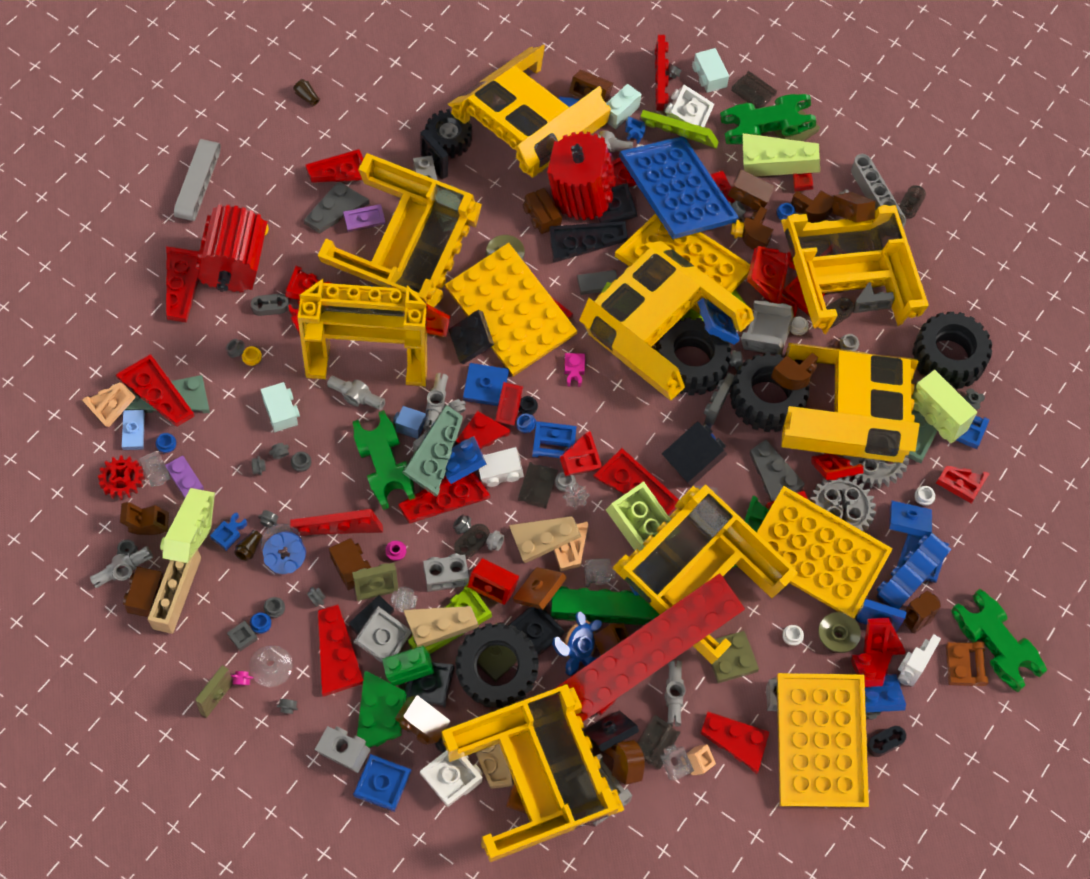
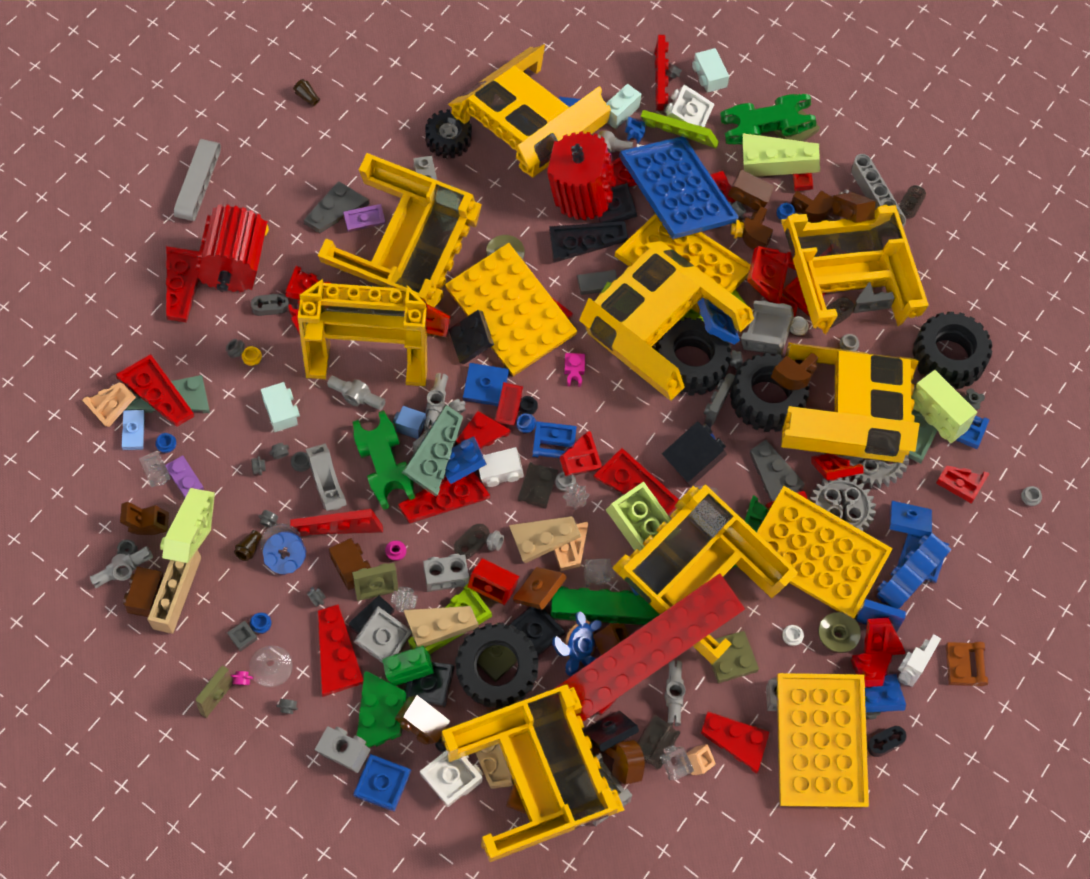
(121, 475): red gear -> none
(227, 533): blue plate -> none
(274, 607): dark grey plate -> none
(325, 477): none -> light grey arch
(336, 168): red wing -> none
(431, 147): black plate -> none
(462, 524): dark grey plate -> none
(542, 210): reddish brown brick -> none
(585, 82): reddish brown brick -> none
(754, 90): clear smoke plate -> none
(921, 611): reddish brown brick -> none
(924, 495): white plate -> none
(1007, 650): green piece -> none
(1031, 496): none -> light grey plate

